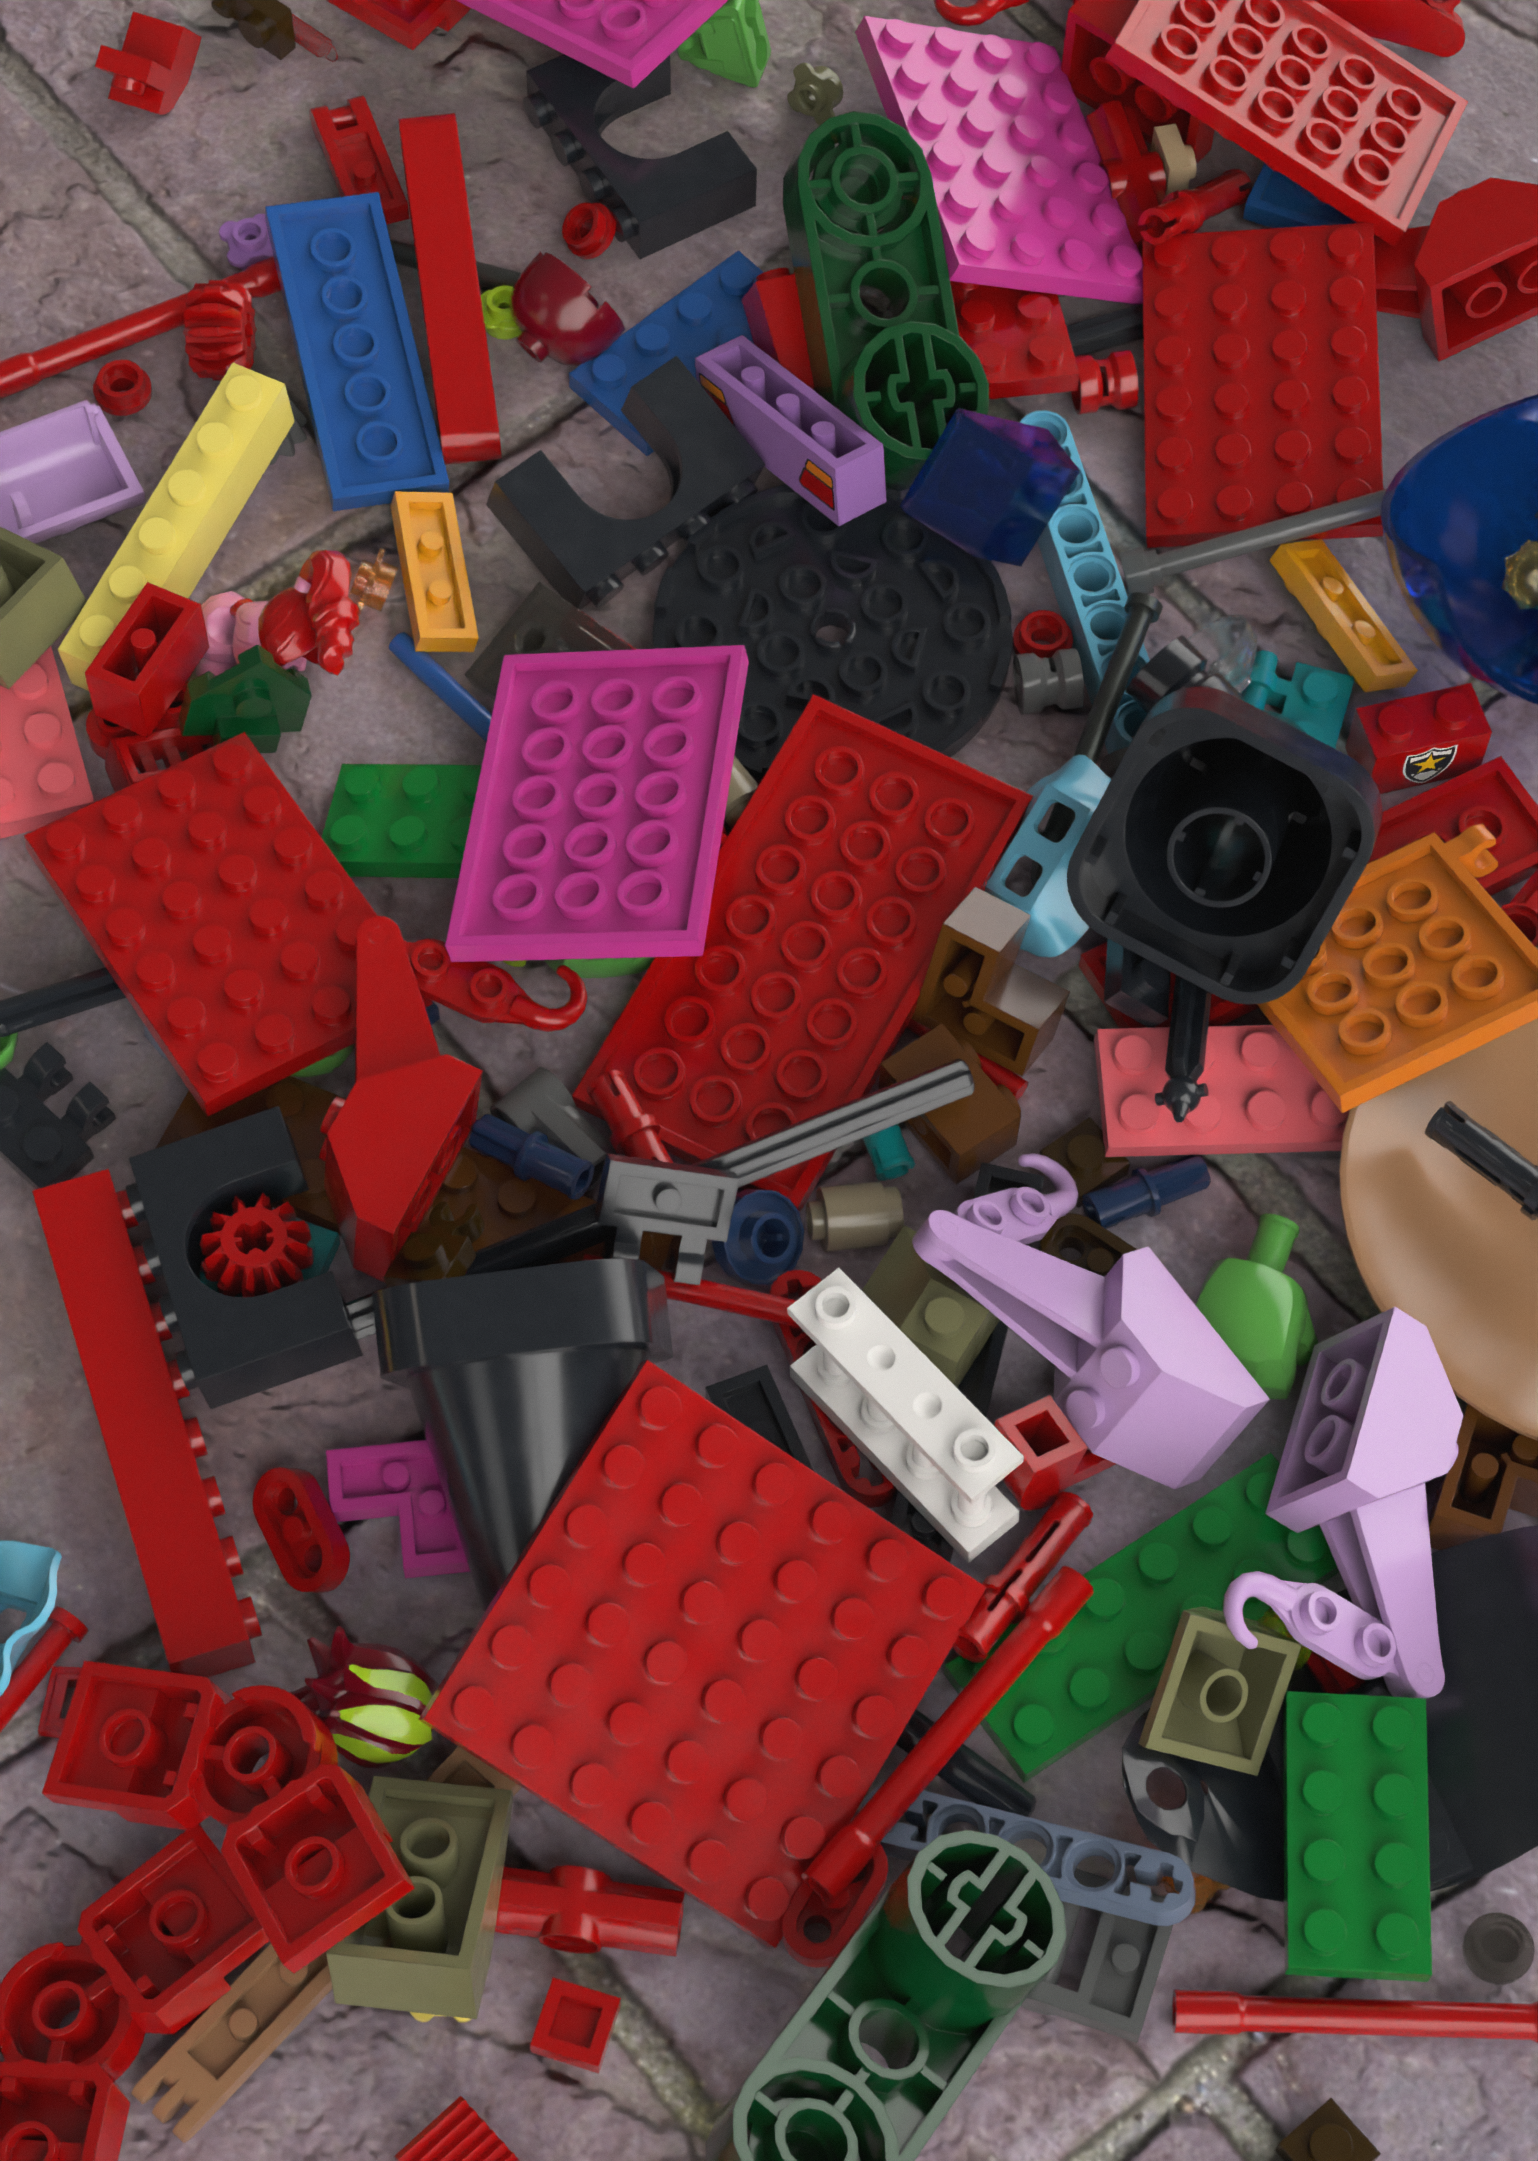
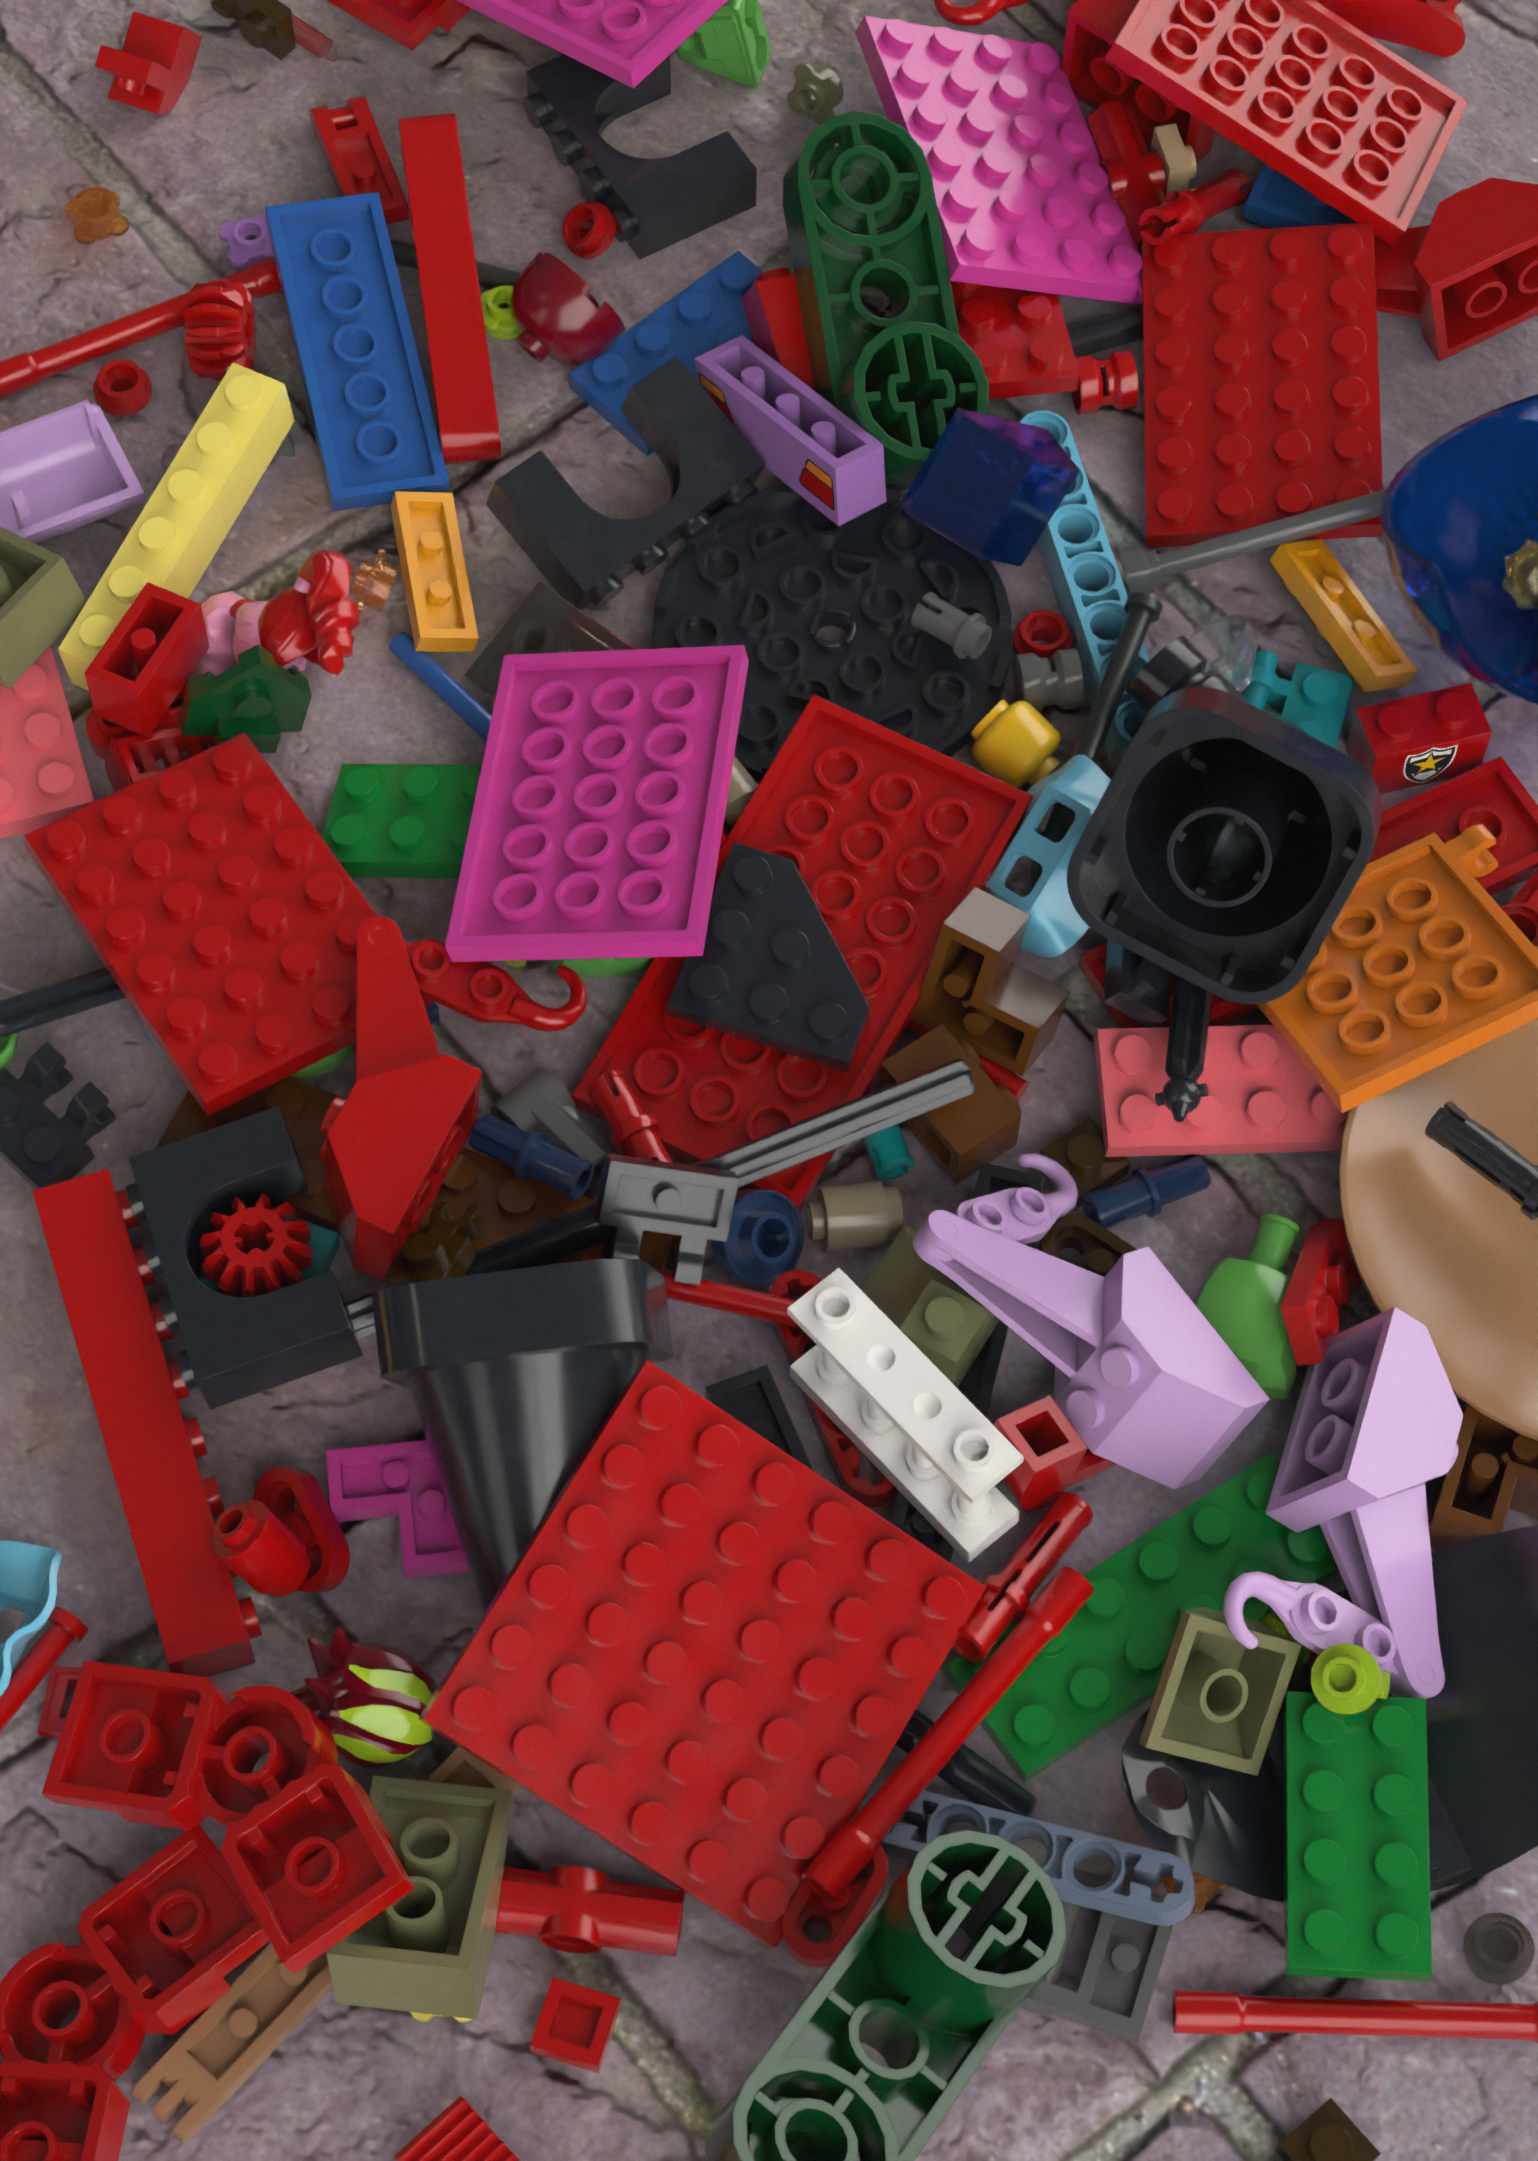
(96, 215): none -> clear orange plate
(260, 1549): none -> red brick
(772, 966): none -> black plate
(952, 626): none -> dark grey pin
(1016, 744): none -> yellow head
(1318, 1291): none -> red plate
(1348, 1679): none -> lime plate

